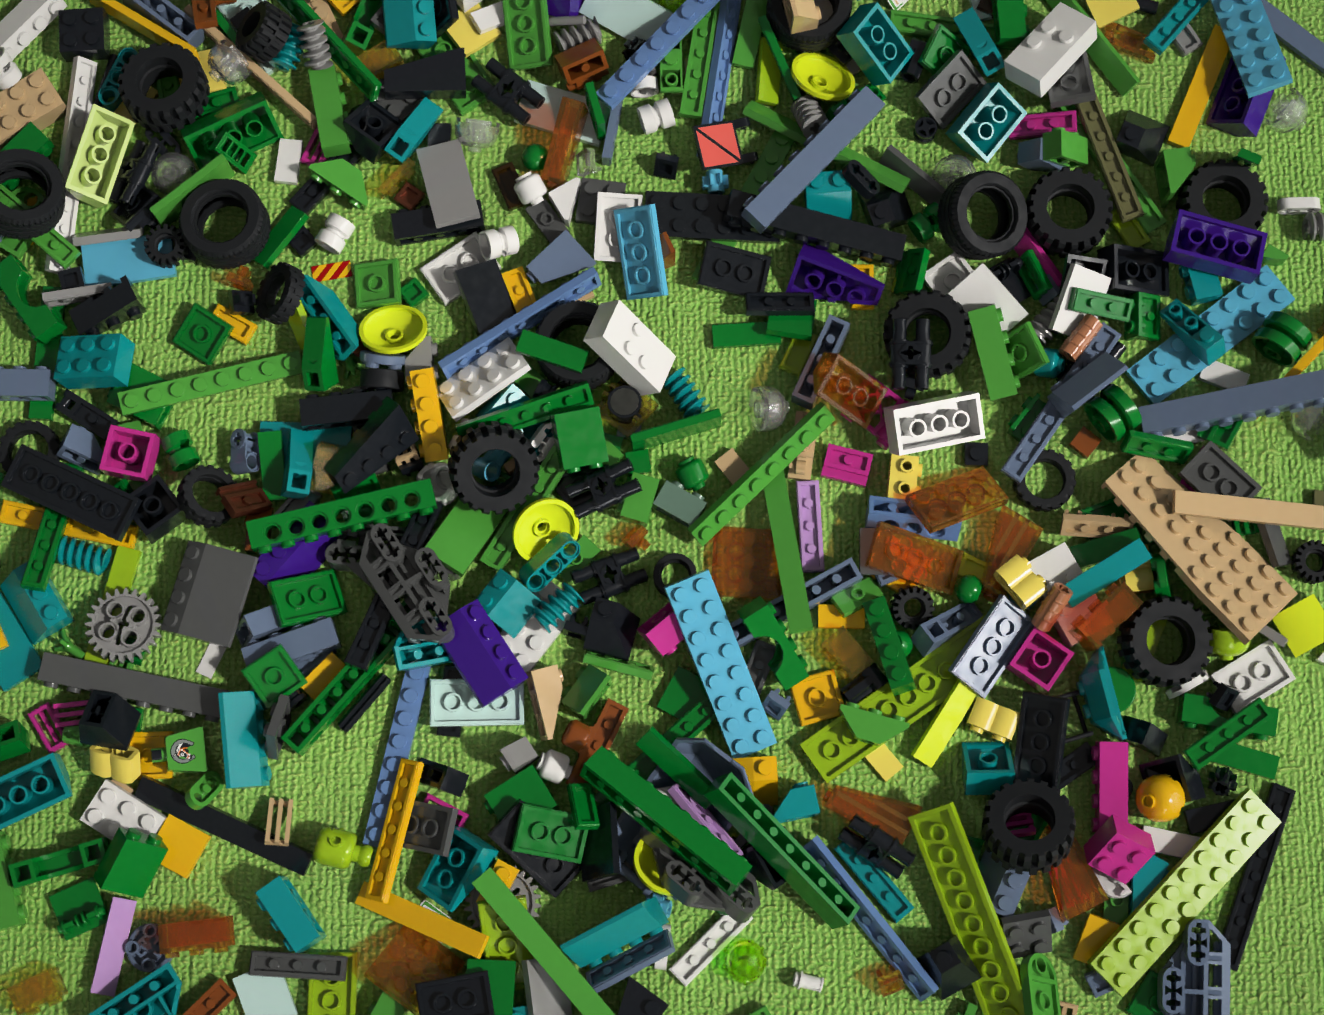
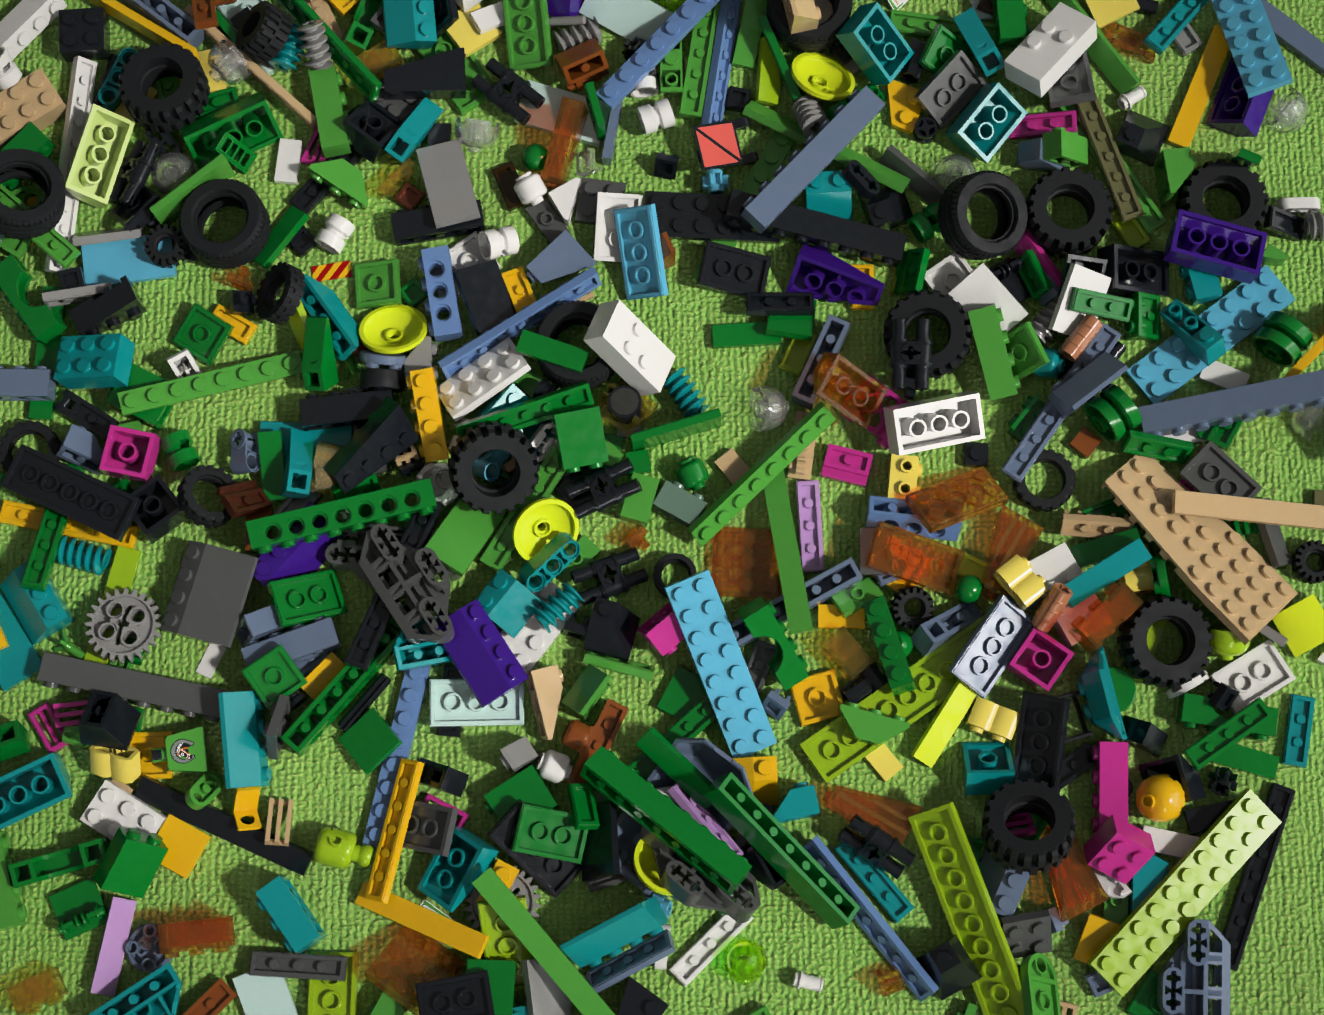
(184, 364): none -> white slope
(246, 804): none -> yellow bracket
(370, 740): none -> green tile
(440, 258): none -> medium blue brick
(737, 99): none -> black tile
(903, 106): none -> yellow wing
(1126, 100): none -> white pin
(1284, 223): none -> black tile
(1298, 731): none -> teal tile

